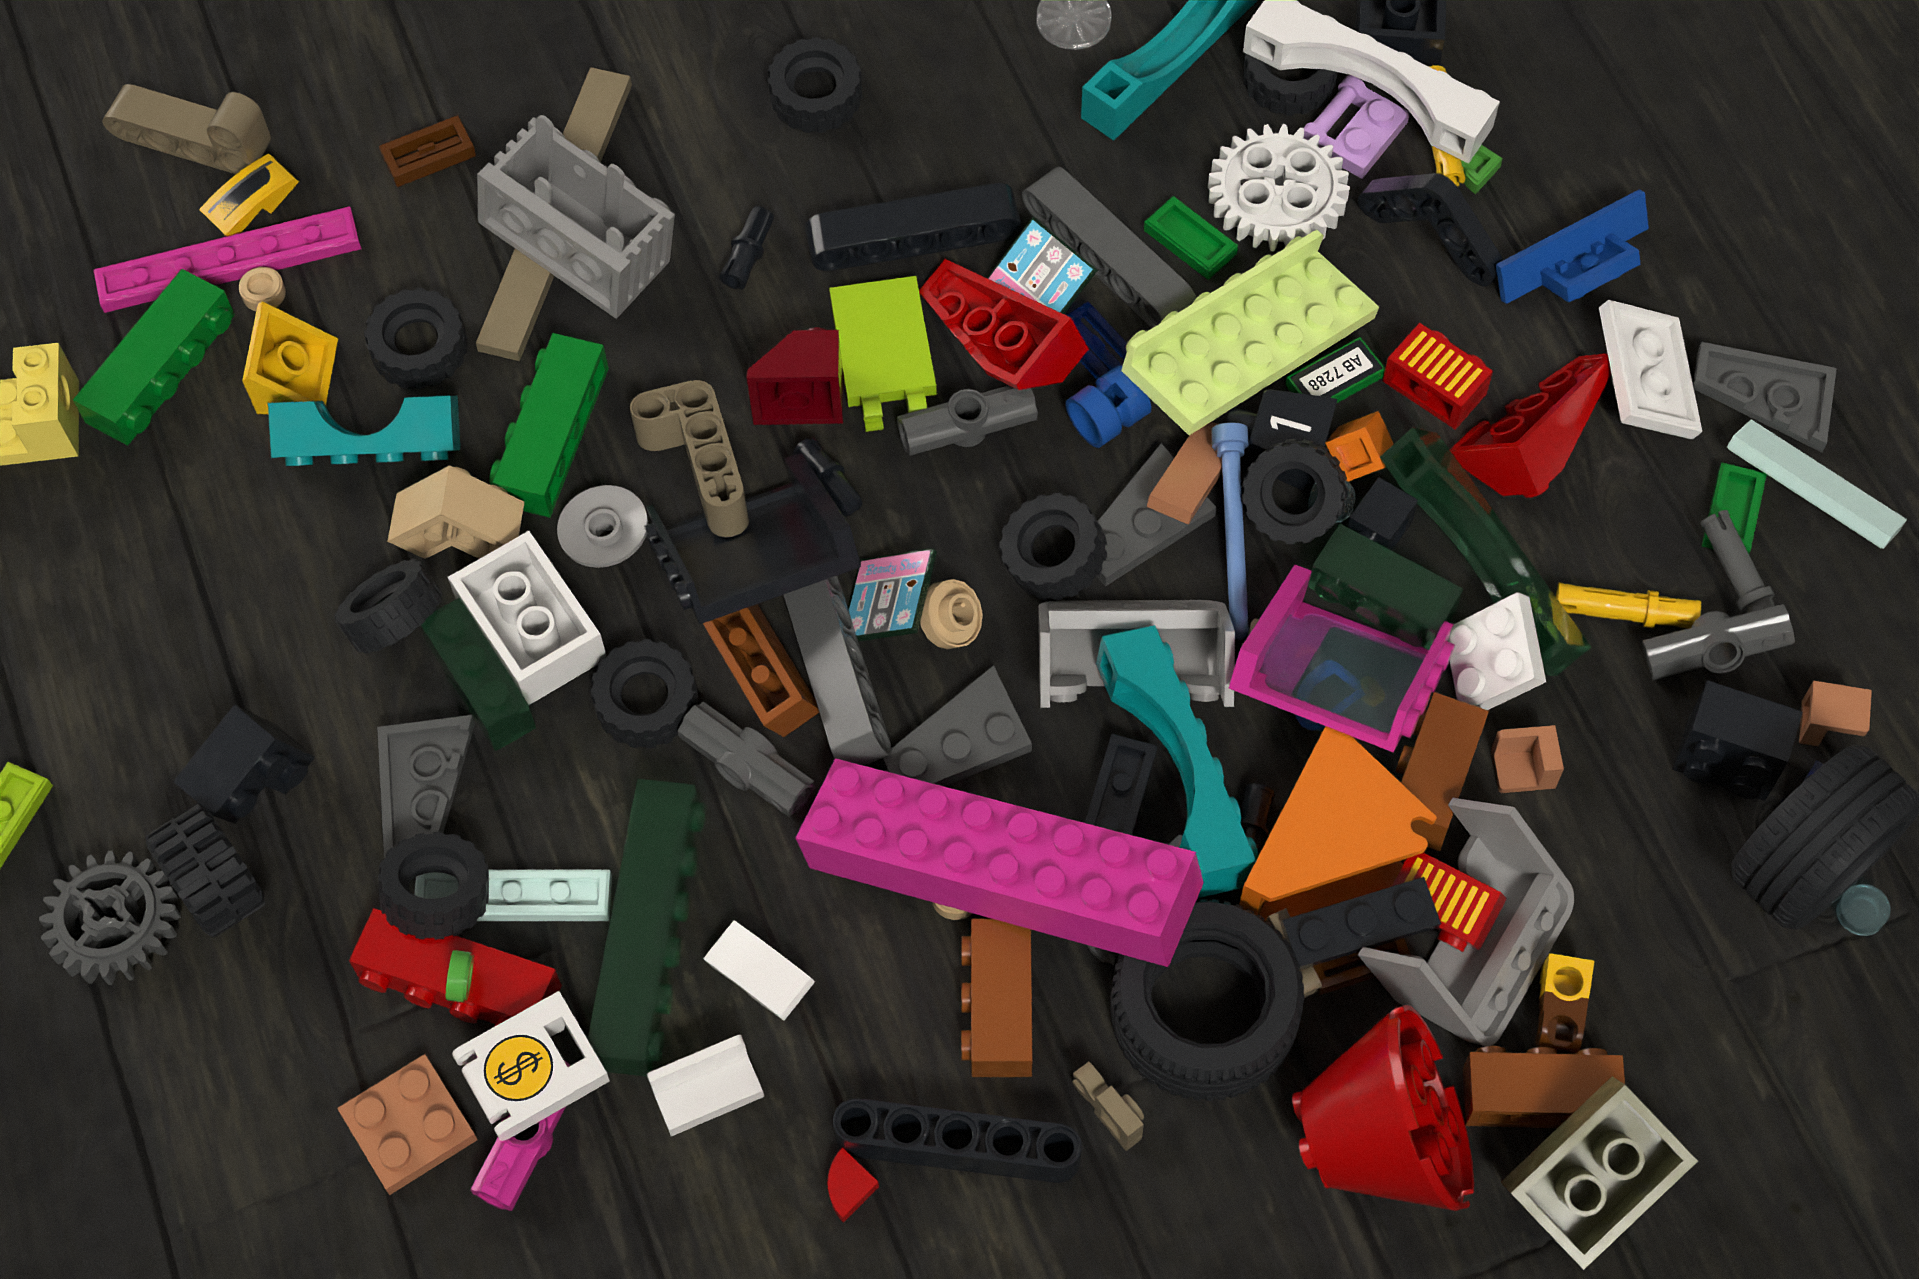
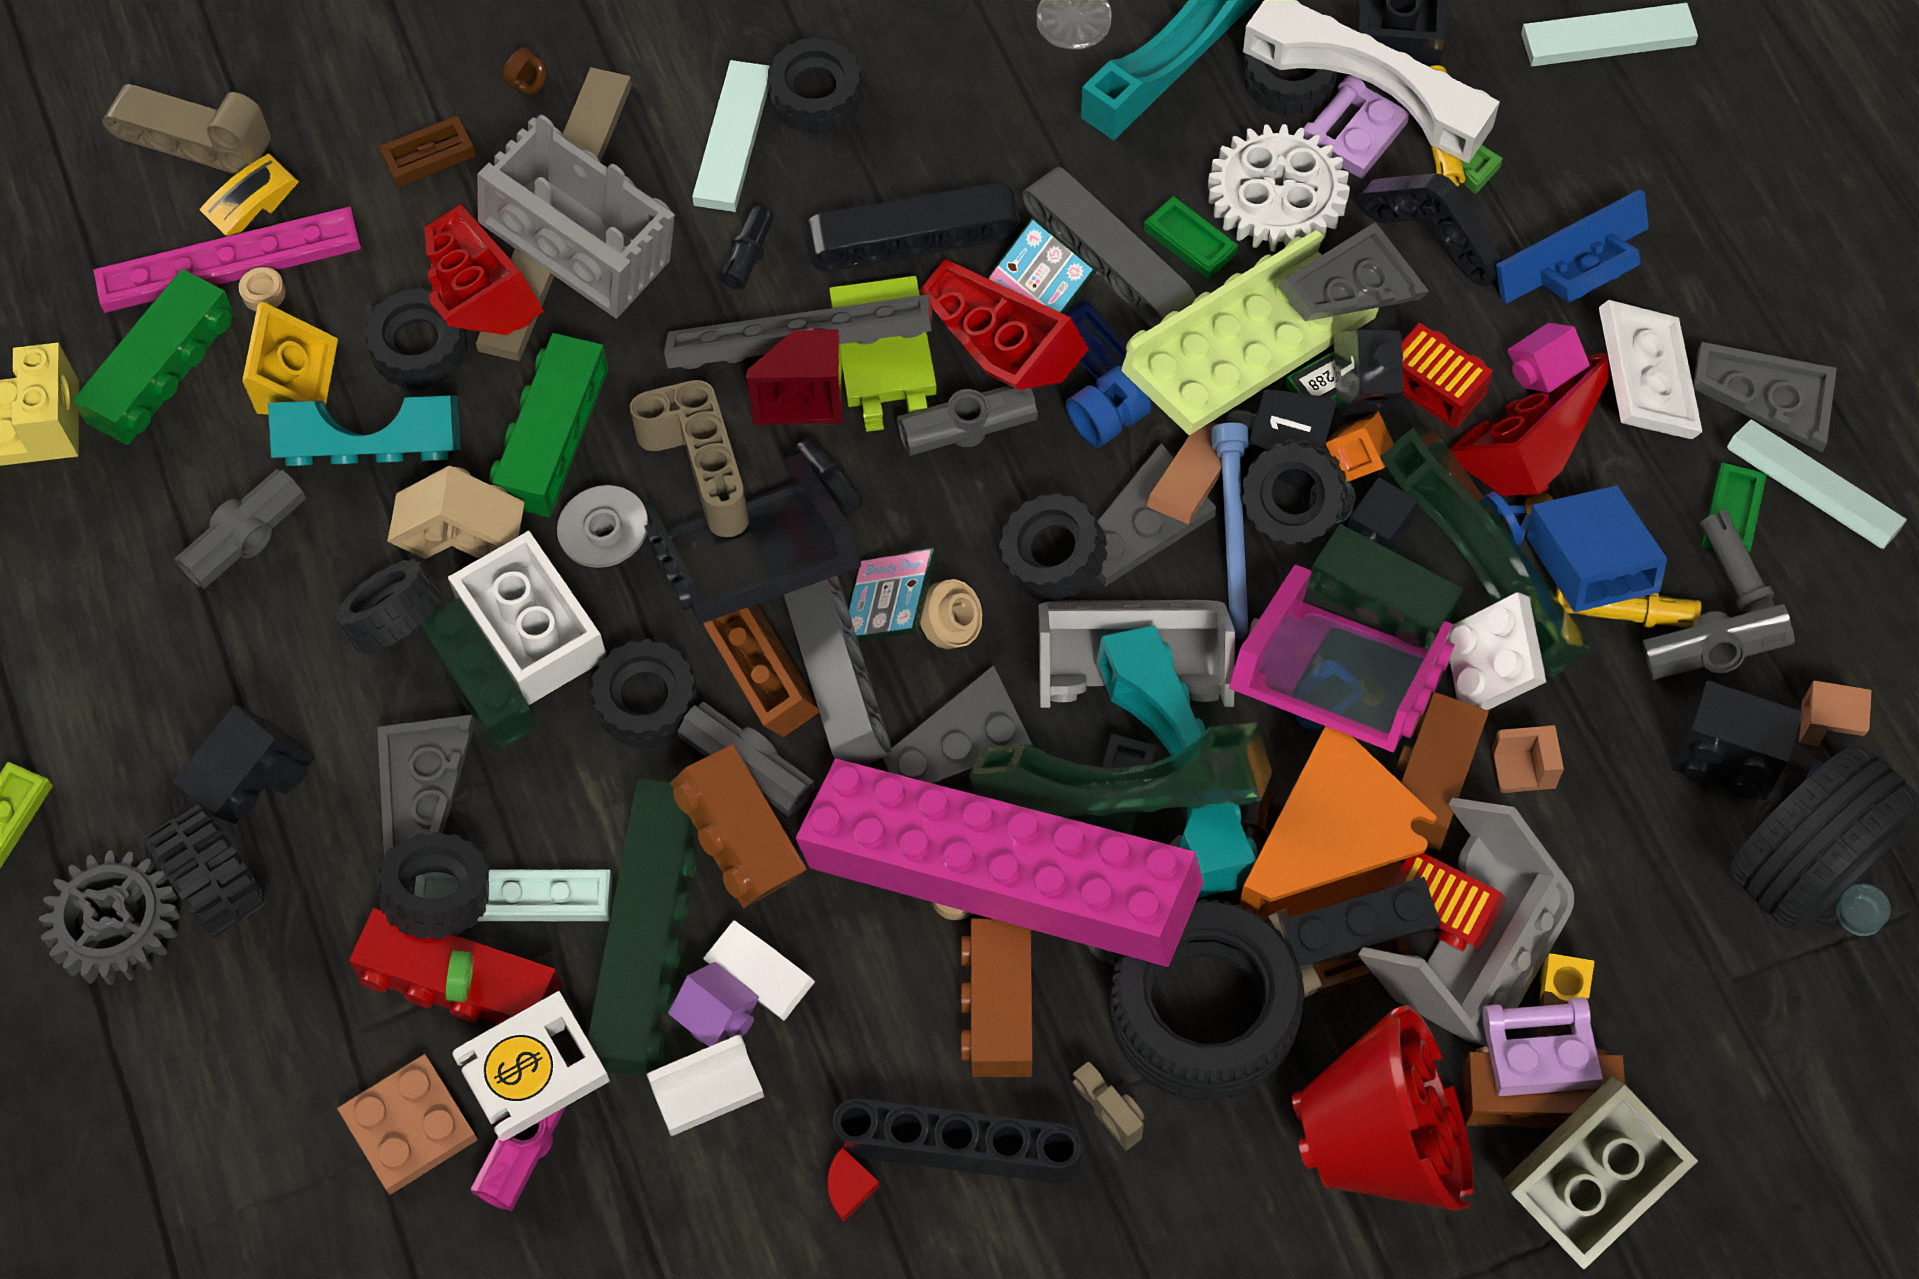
(240, 528): none -> dark grey piece
(474, 279): none -> red wedge
(521, 68): none -> reddish brown tile
(714, 1005): none -> medium lavender brick
(732, 136): none -> light aqua tile
(737, 826): none -> dark orange brick
(756, 337): none -> dark grey plate
(1218, 768): none -> clear green arch
(1353, 278): none -> dark grey wing
(1366, 367): none -> black torso
(1501, 508): none -> blue piece
(1542, 1062): none -> lavender plate
(1548, 357): none -> dark pink brick
(1596, 548): none -> blue brick
(1609, 34): none -> light aqua tile

